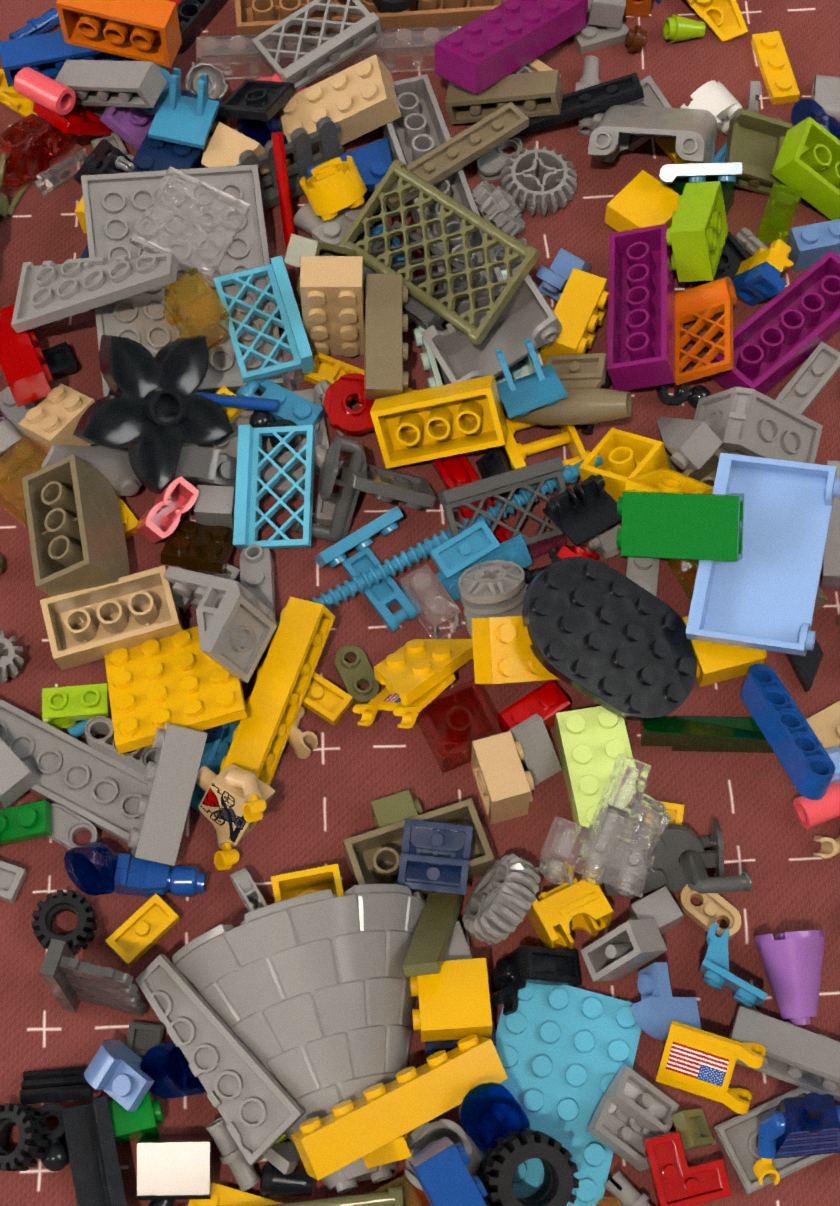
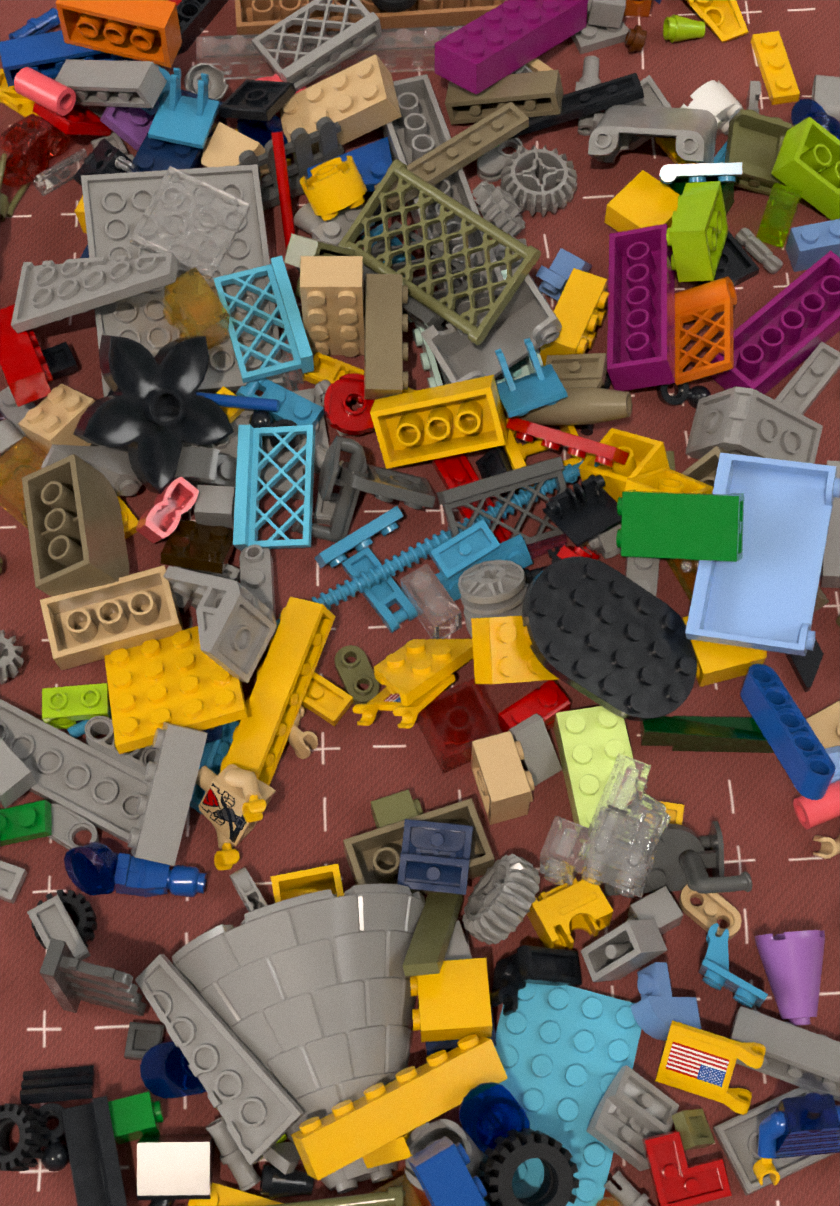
(54, 922): none -> light grey tile
(119, 1074): medium blue brick -> none
(142, 930): yellow plate -> none
(577, 445): none -> red plate
(688, 441): light grey slope -> none
(760, 274): blue hips -> none

